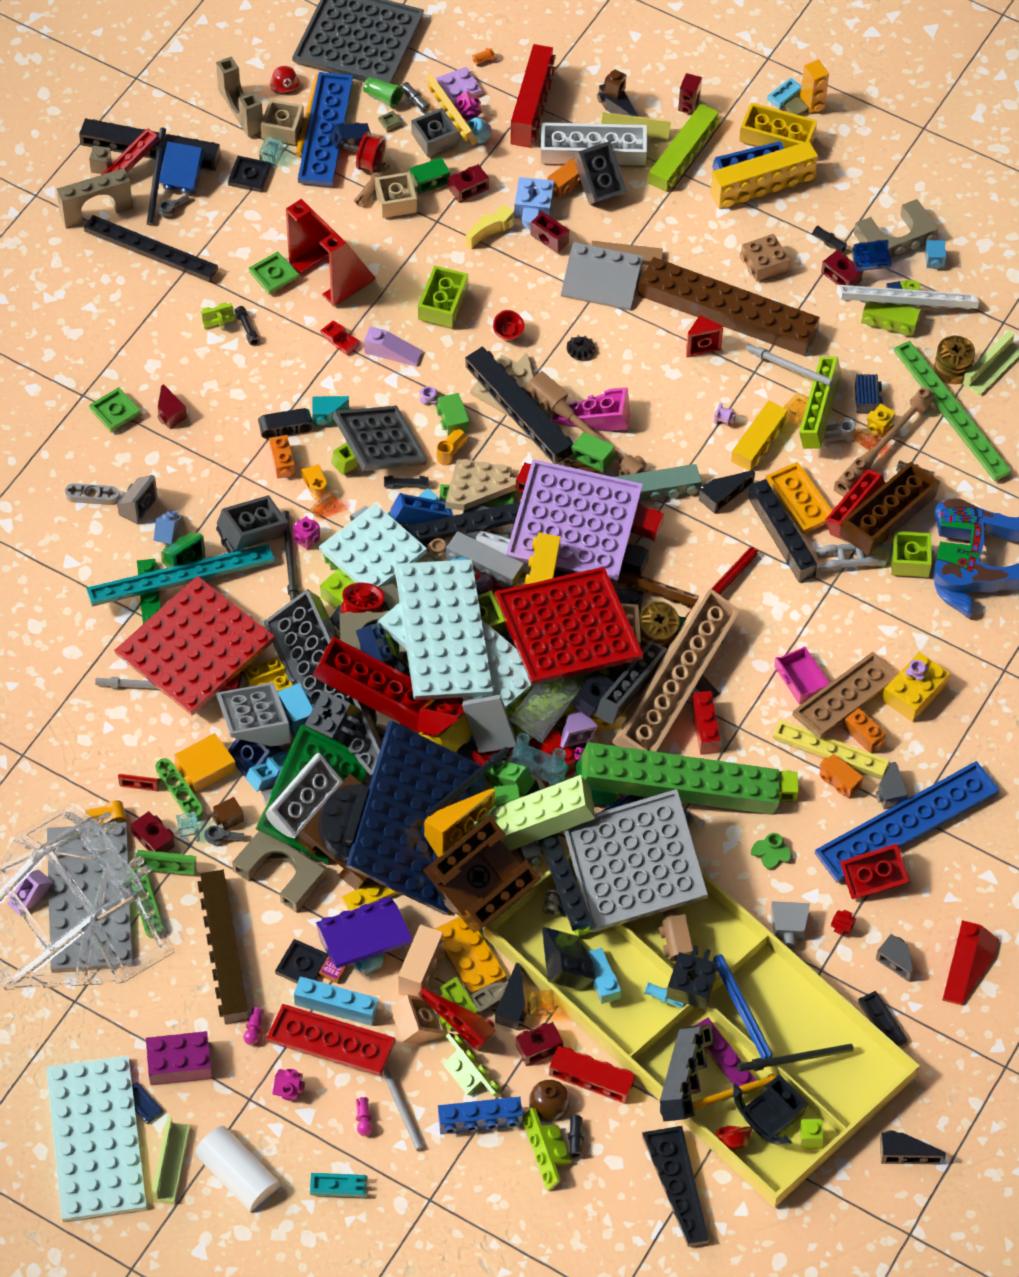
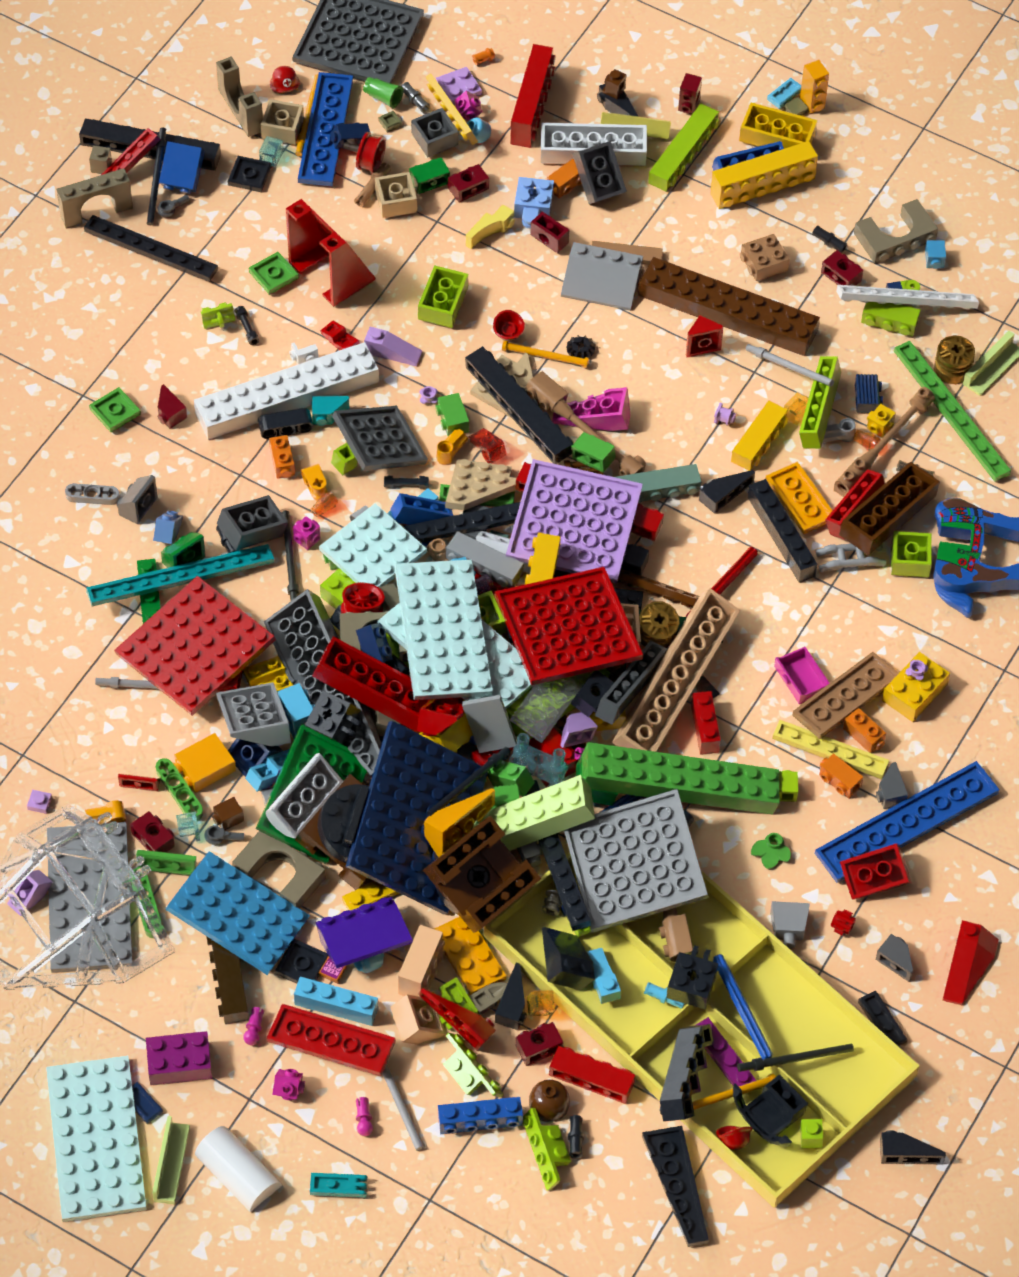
(39, 801): none -> lavender plate
(237, 912): none -> dark azure plate
(286, 390): none -> white brick
(304, 354): none -> white bracket
(490, 445): none -> clear red plate
(545, 354): none -> light orange bar
(871, 255): clear blue bracket -> none

